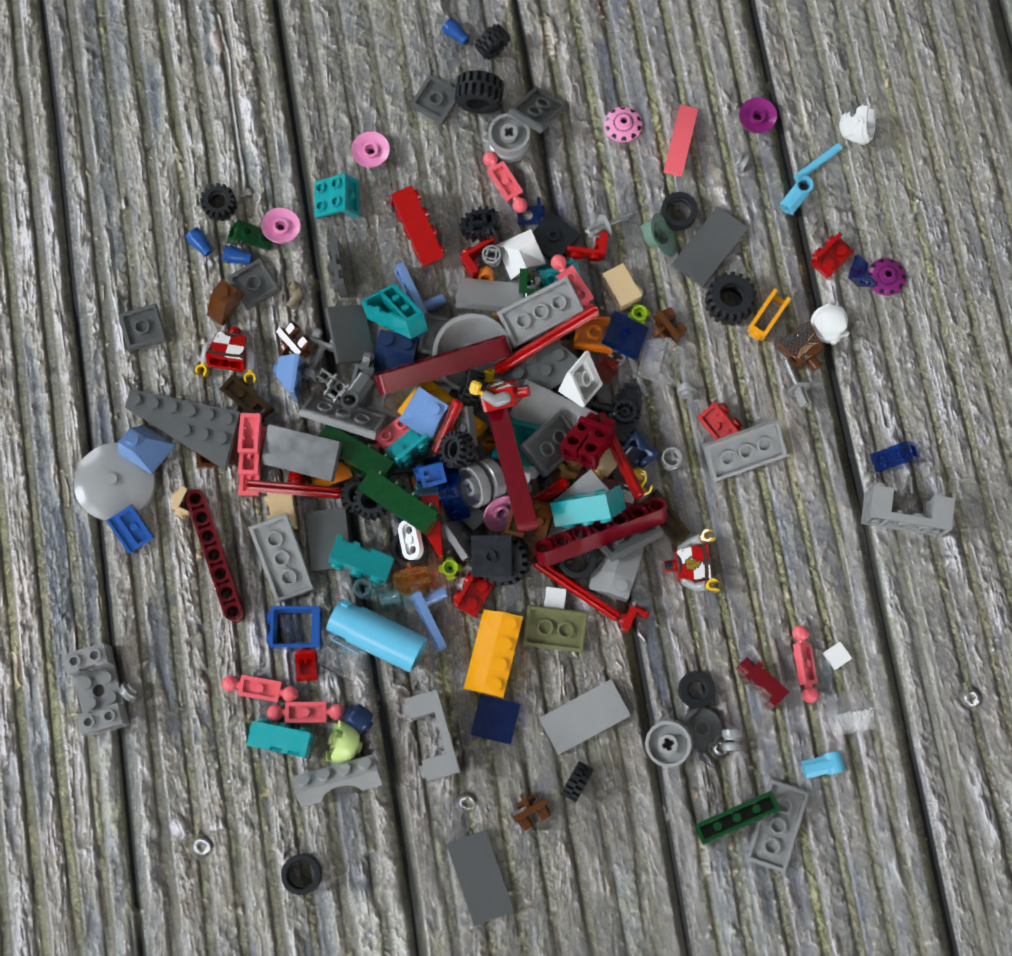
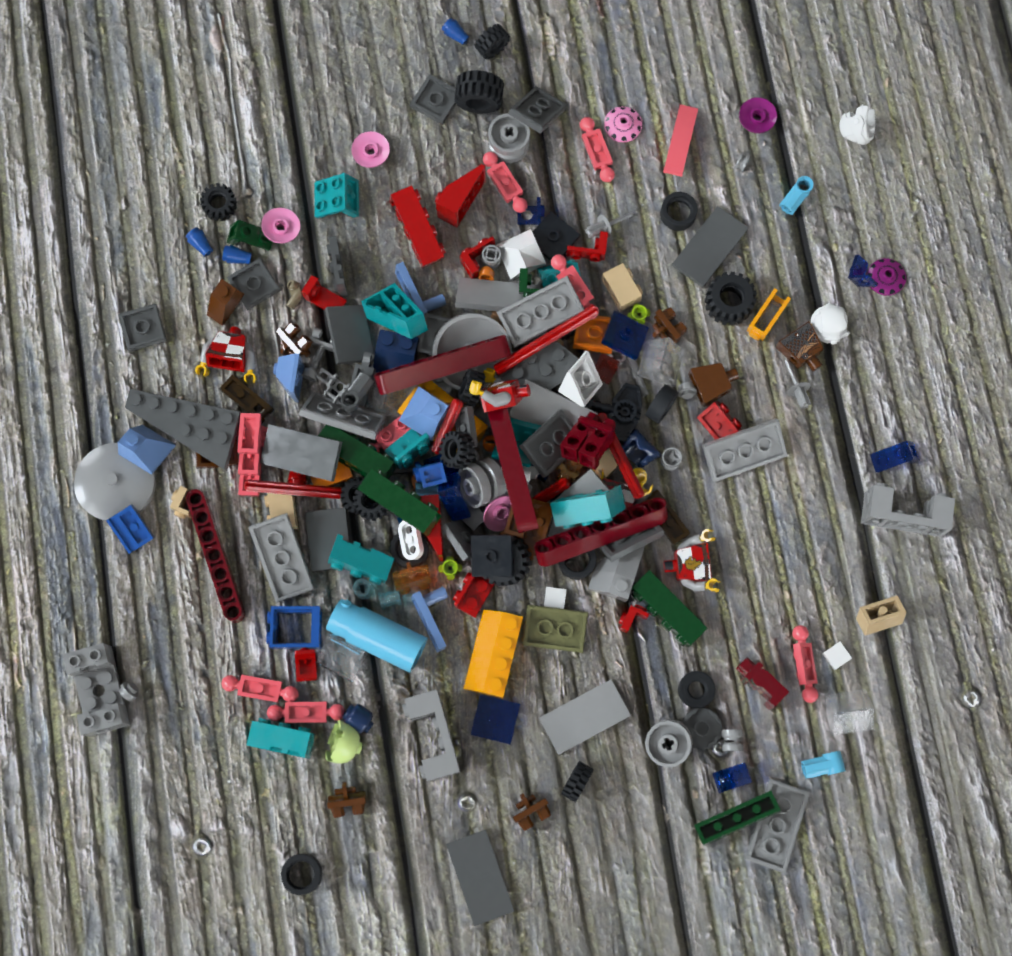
(313, 785): light grey arch -> none
(321, 296): none -> red bracket
(346, 797): none -> reddish brown hips
(459, 195): none -> red slope
(480, 224): black gear -> none
(579, 591): red axle -> none
(597, 149): none -> coral plate
(659, 234): sand green piece -> none
(662, 404): none -> black tyre
(668, 609): none -> dark green brick
(712, 382): none -> reddish brown torso
(732, 777): none -> clear blue bracket
(819, 161): medium azure bar -> none
(832, 256): red bracket -> none
(881, 615): none -> tan brick

